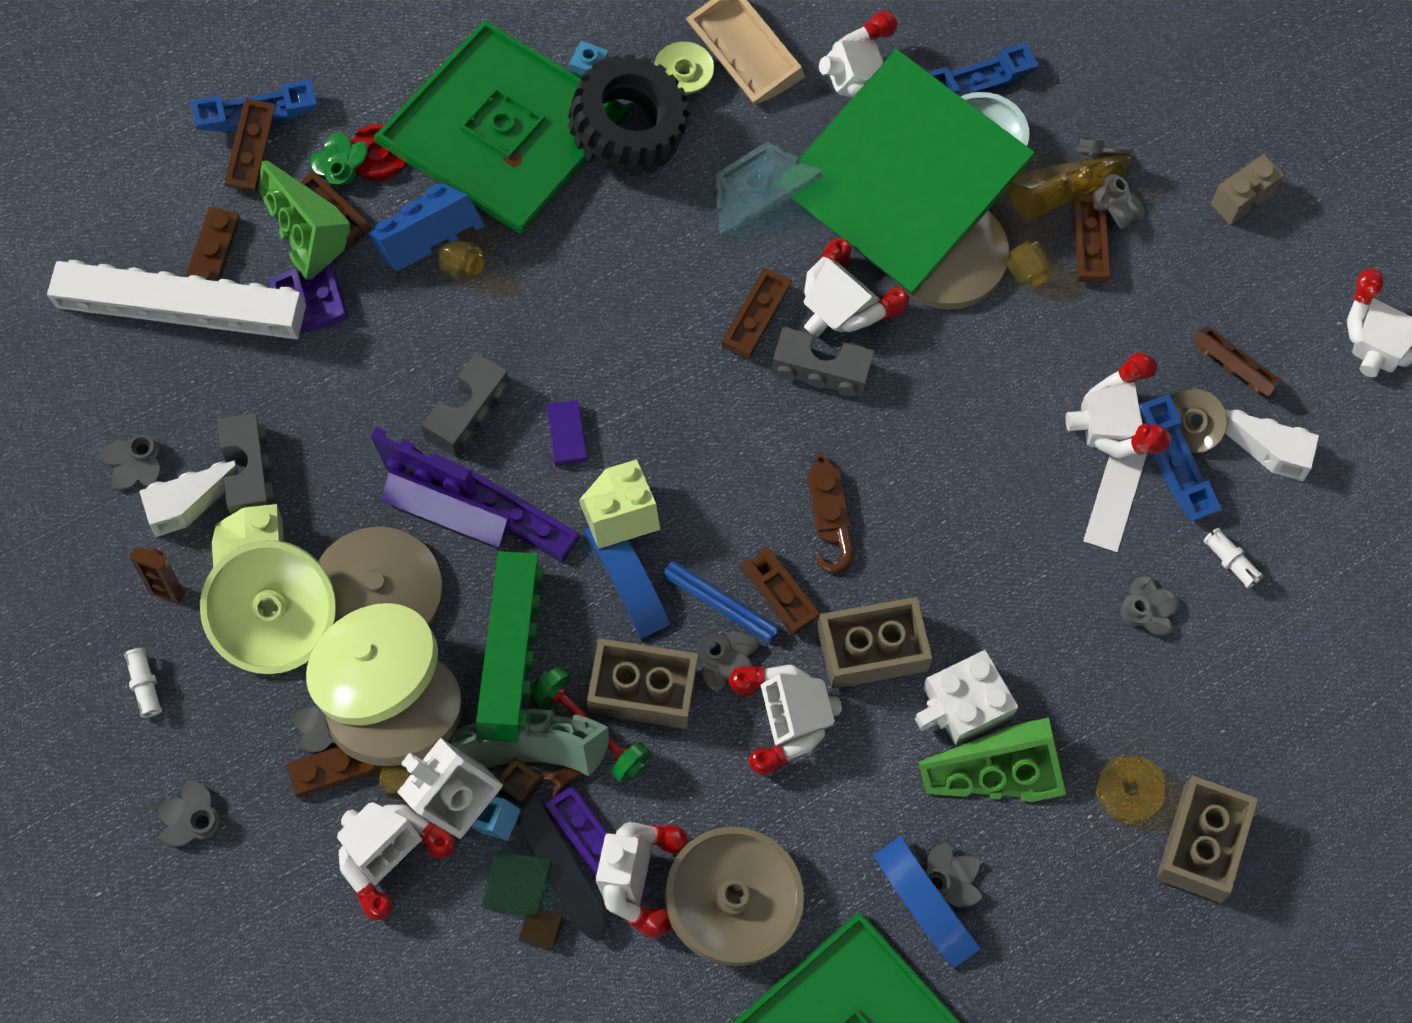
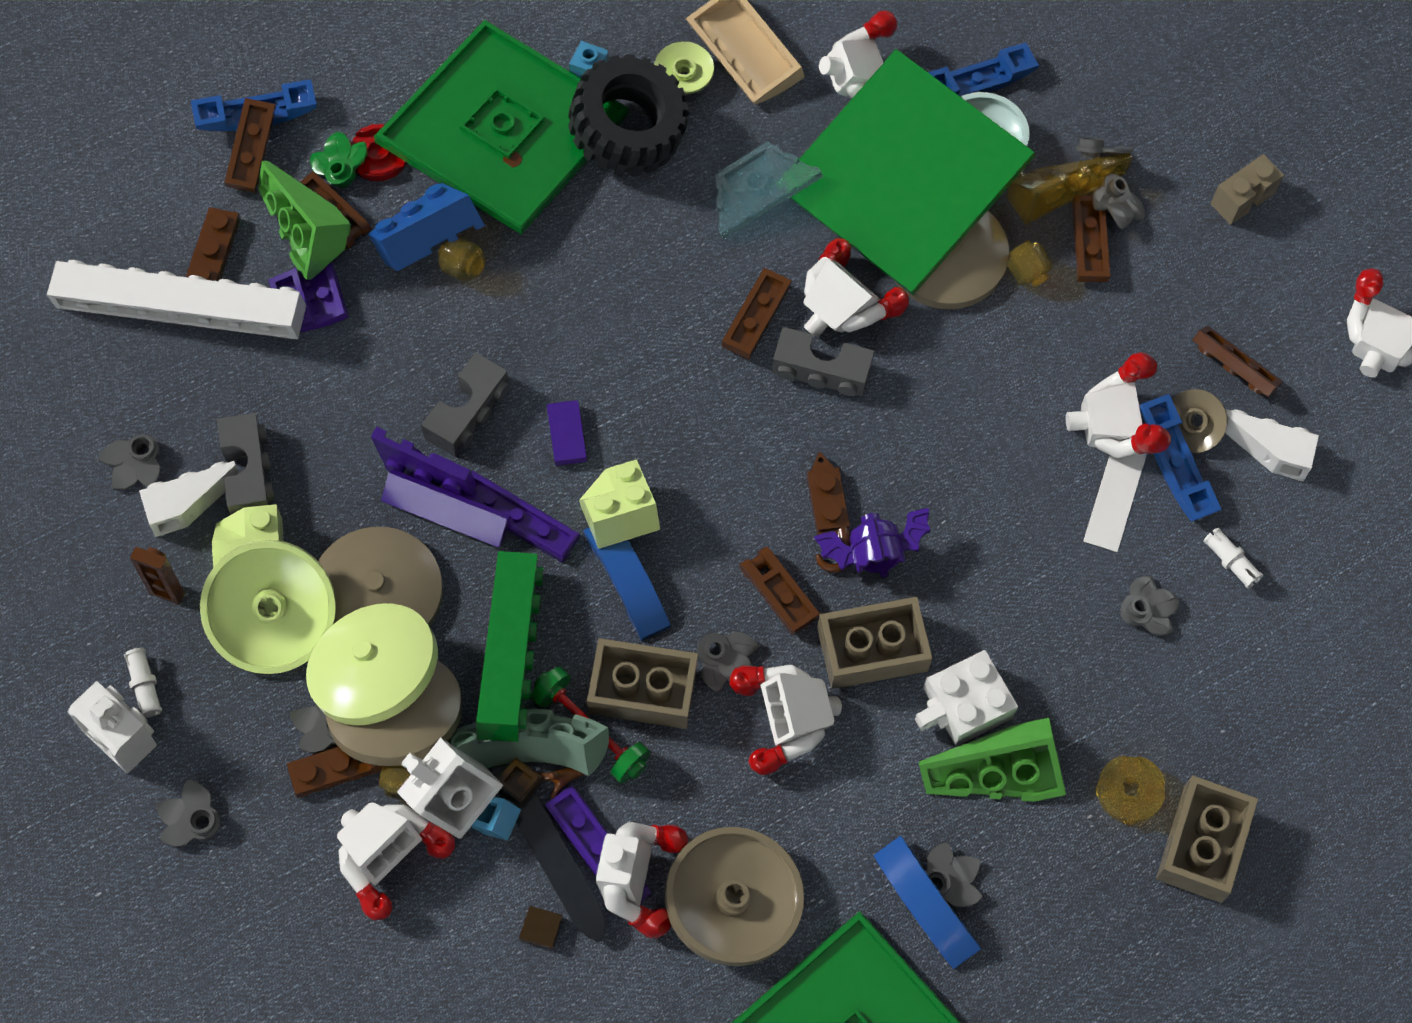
(113, 726): none -> white hinge
(516, 884): clear green piece -> none
(721, 602): blue axle -> none
(875, 541): none -> dark purple helmet

